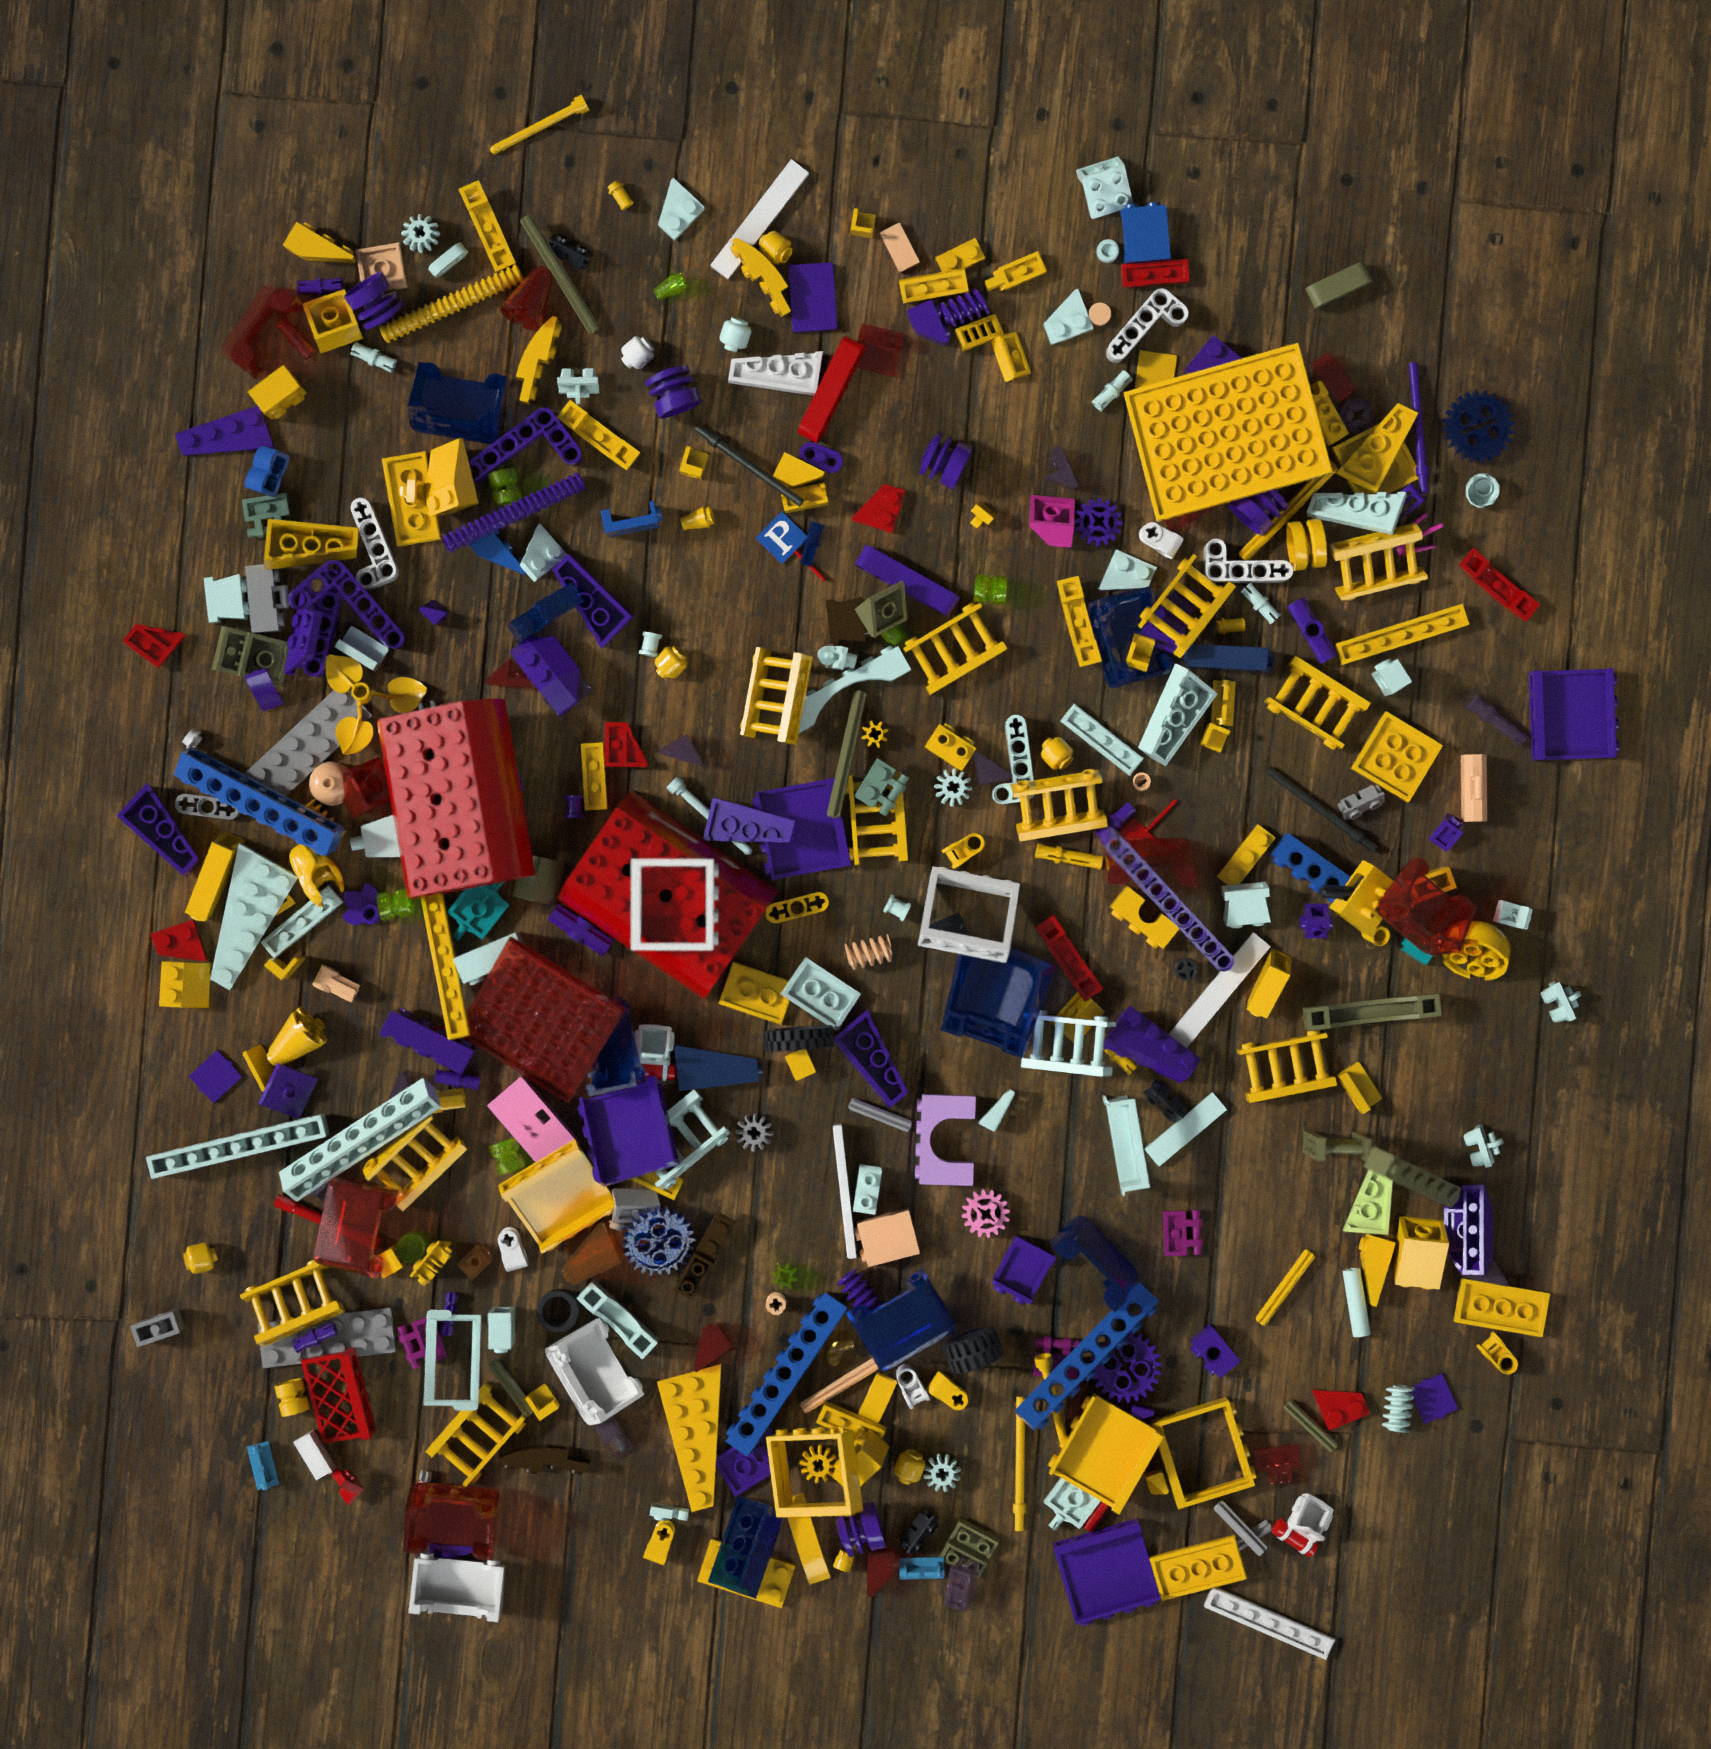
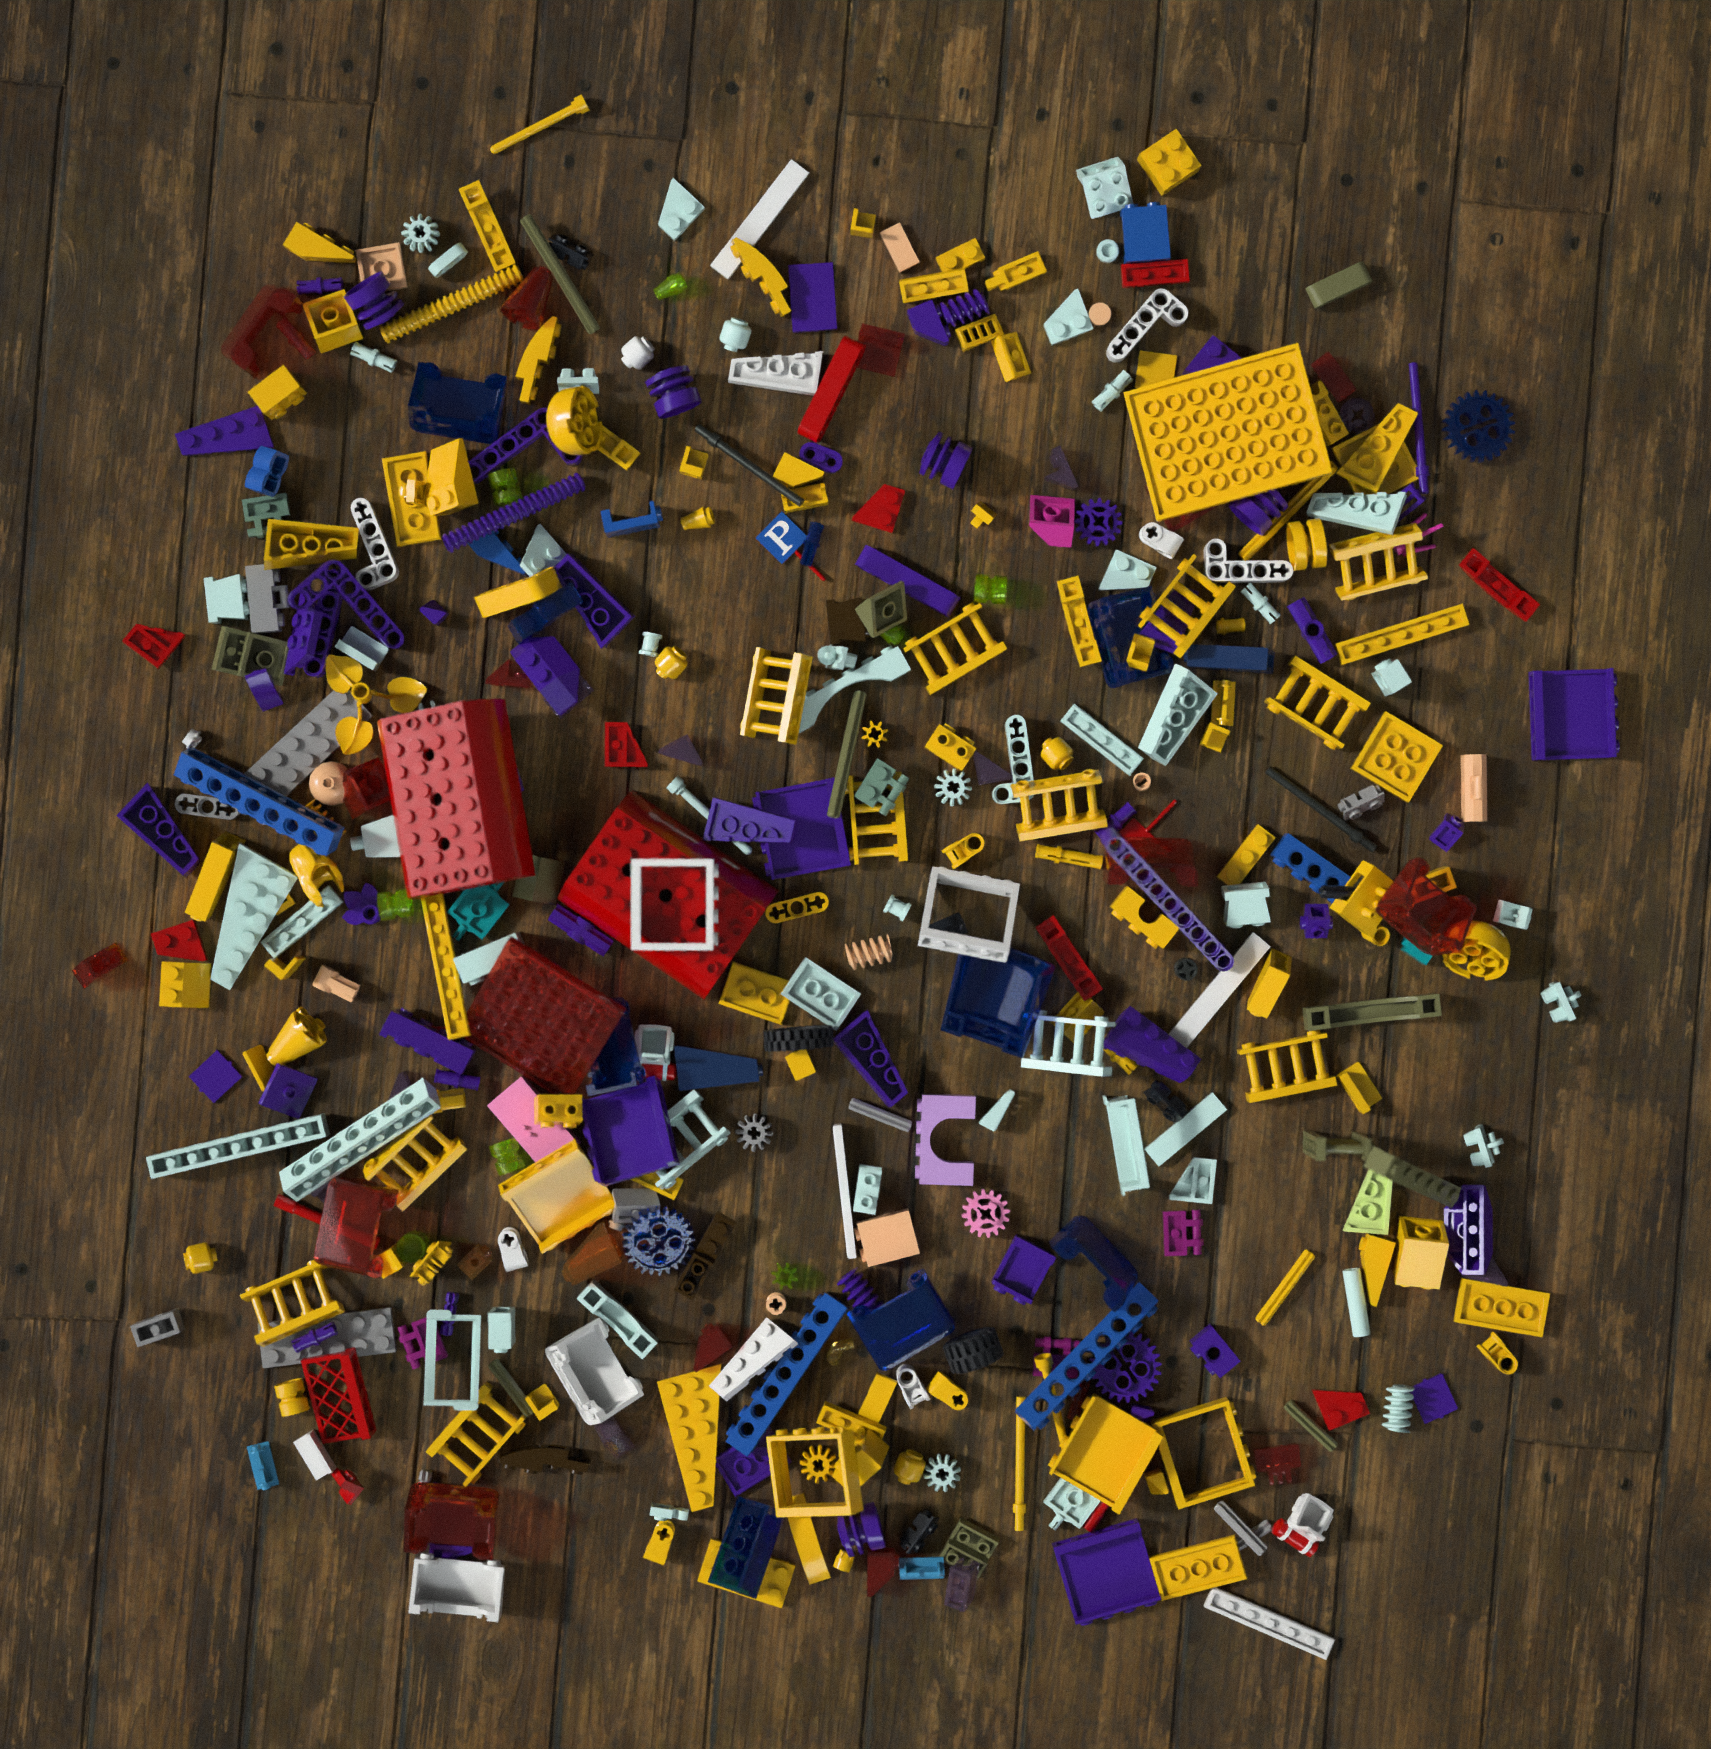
(99, 965): none -> clear red slope
(518, 593): none -> yellow beam
(556, 1327): black tyre -> none
(558, 1110): none -> yellow brick
(573, 806): dark purple bush -> none
(574, 421): none -> yellow cylinder
(594, 776): yellow plate -> none
(620, 195): yellow pin -> none
(758, 1351): none -> white wing
(775, 247): yellow head -> none
(838, 1386): light nougat axle -> none
(1169, 162): none -> yellow brick
(1196, 1182): none -> light aqua wing
(1482, 490): light aqua hair -> none
(1487, 713): clear purple pin -> none

